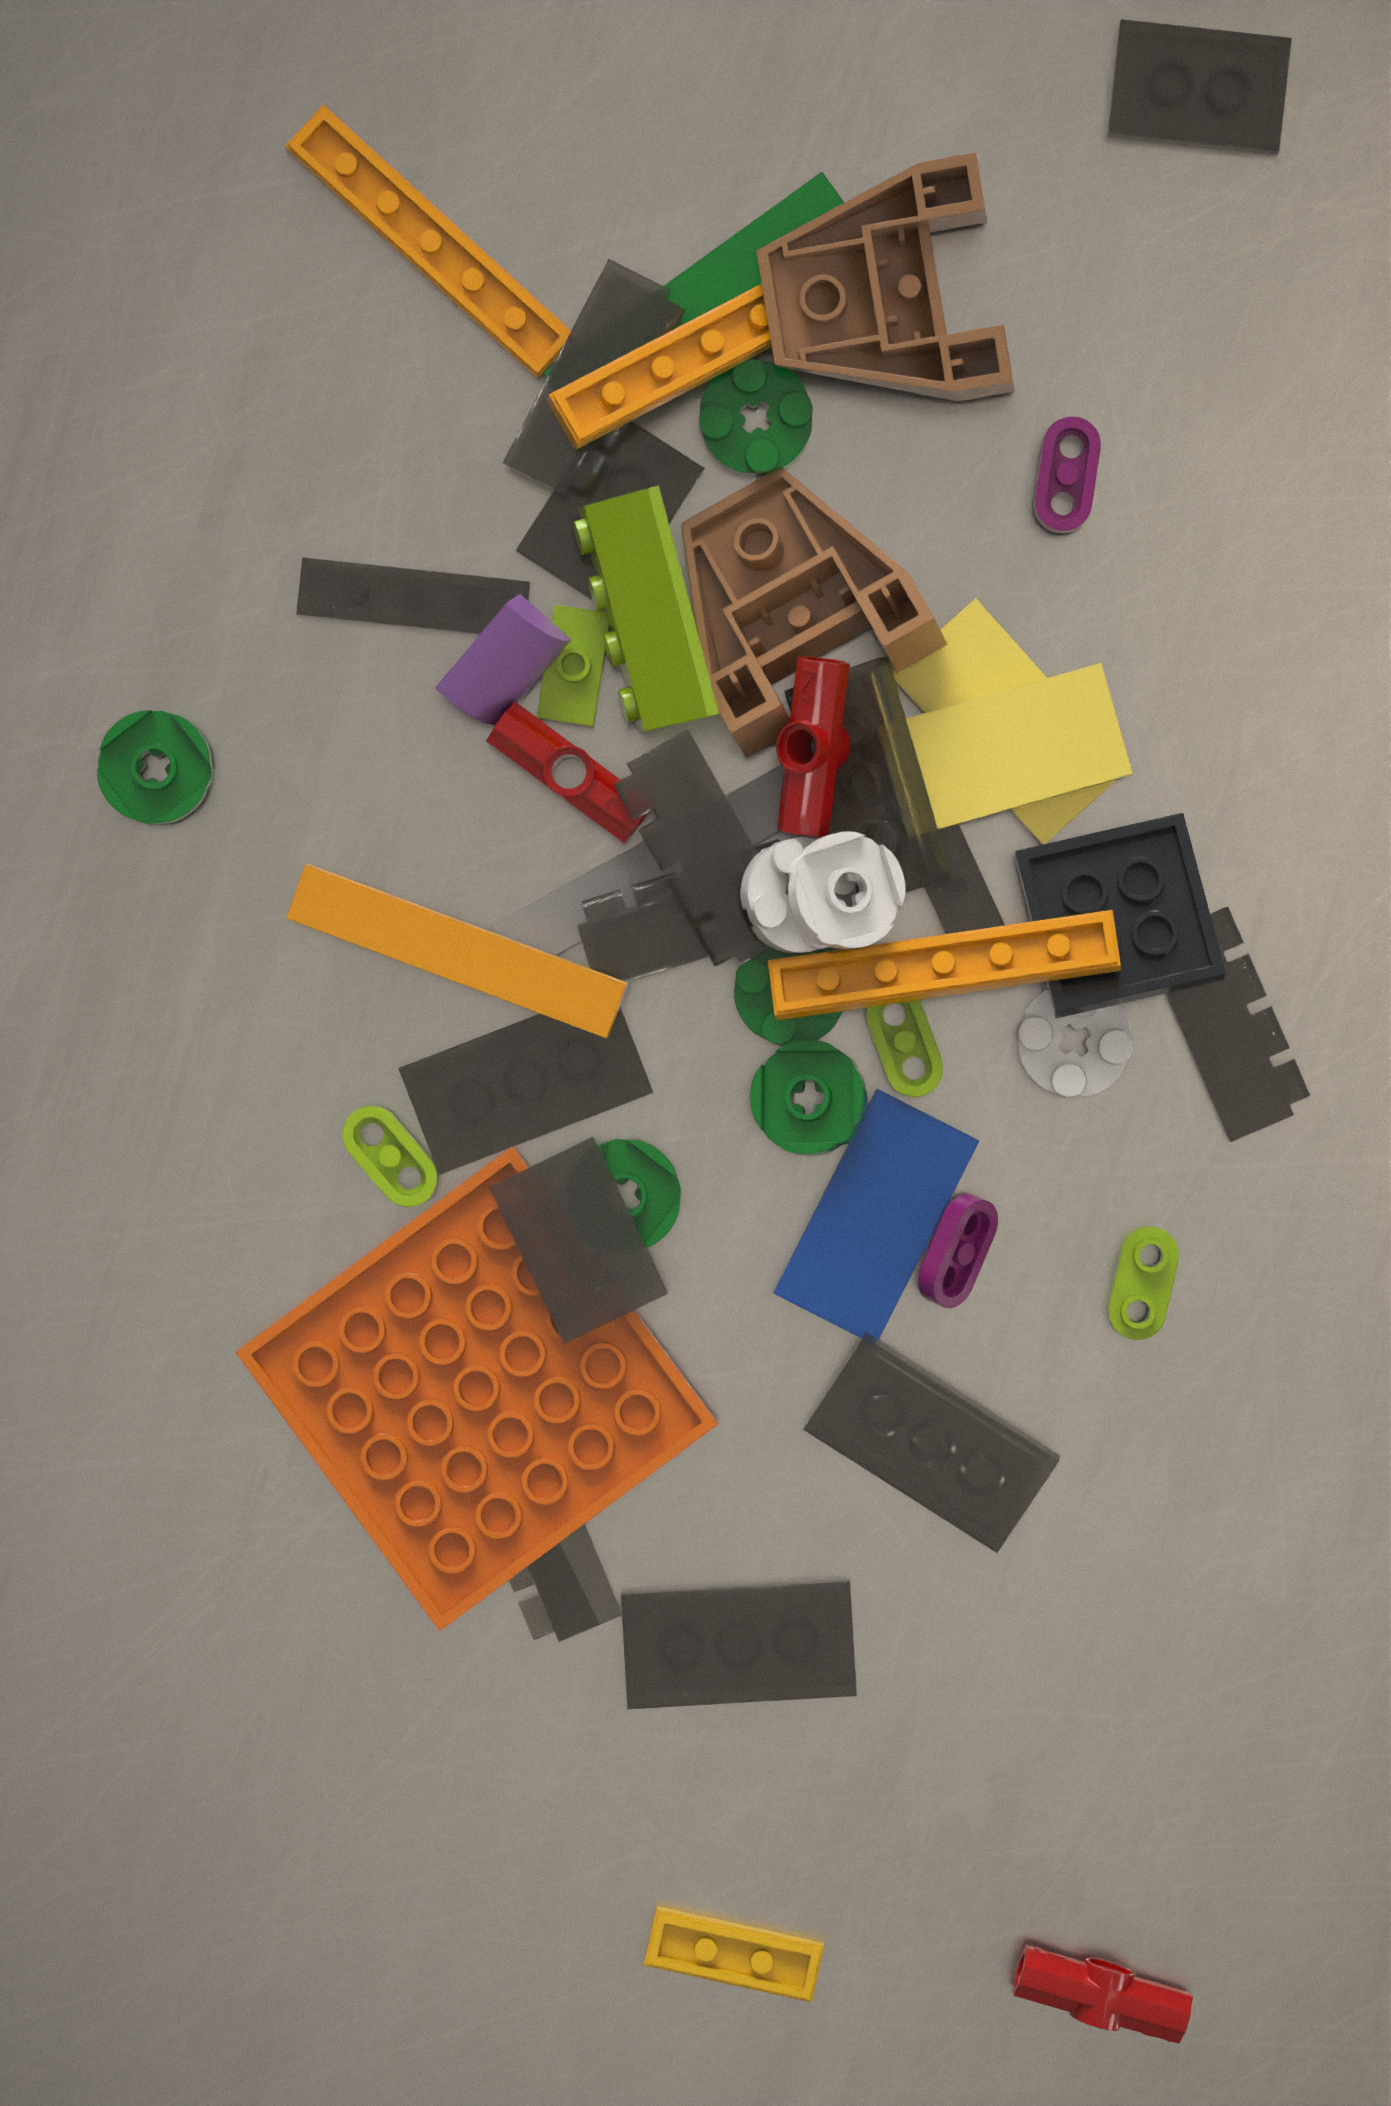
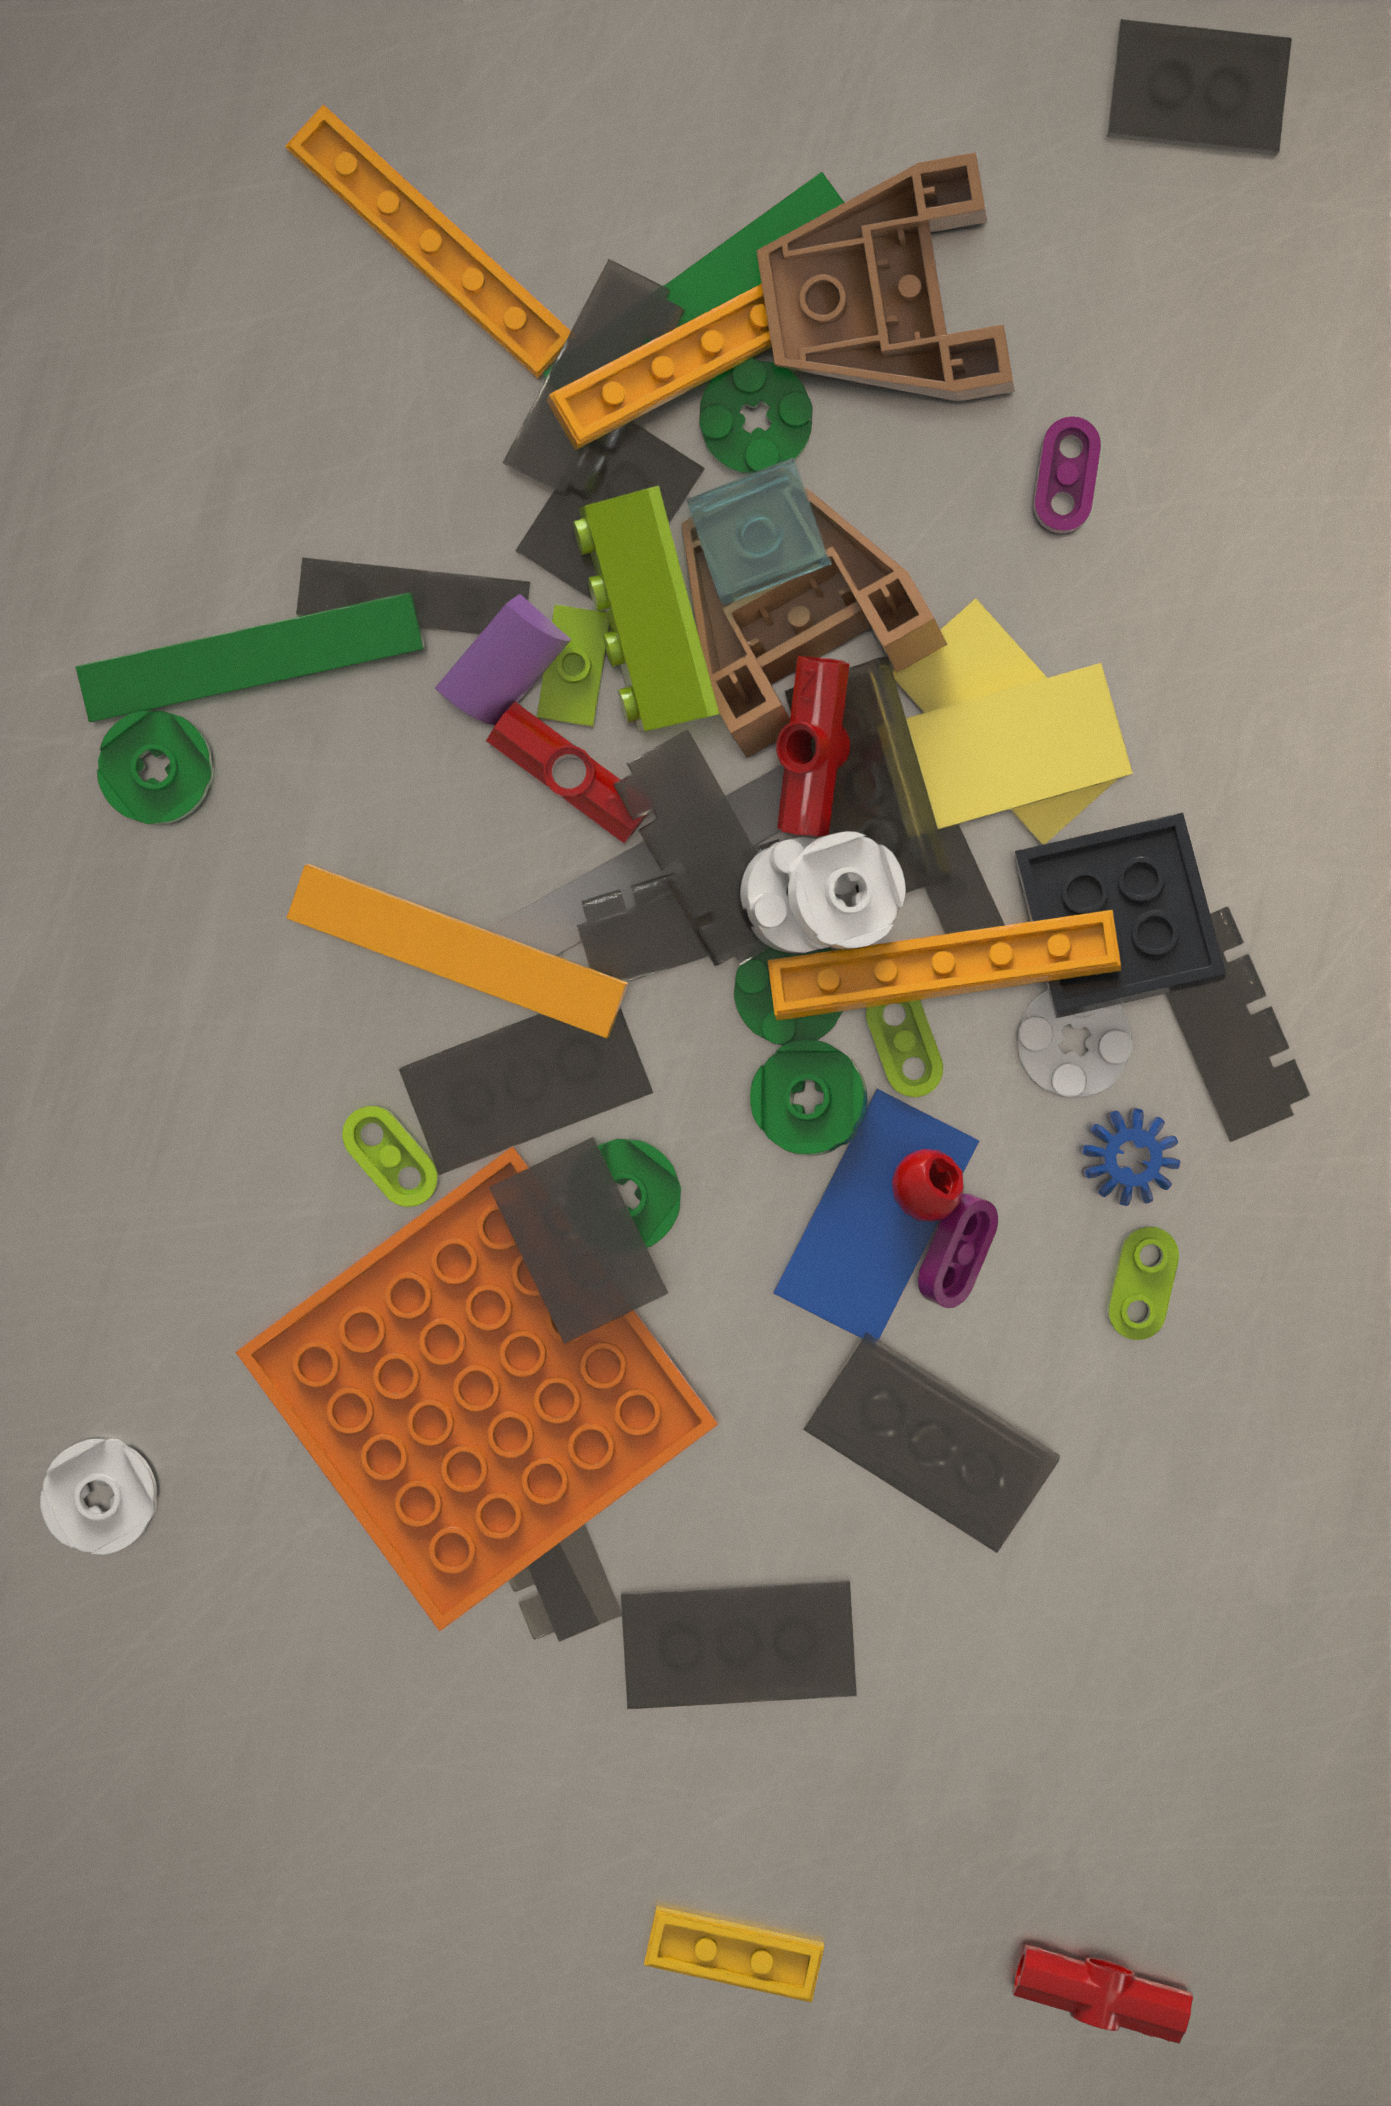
(90, 1528): none -> white plate
(250, 657): none -> green tile
(758, 531): none -> clear light blue tile
(928, 1185): none -> red piece
(1123, 1174): none -> blue gear

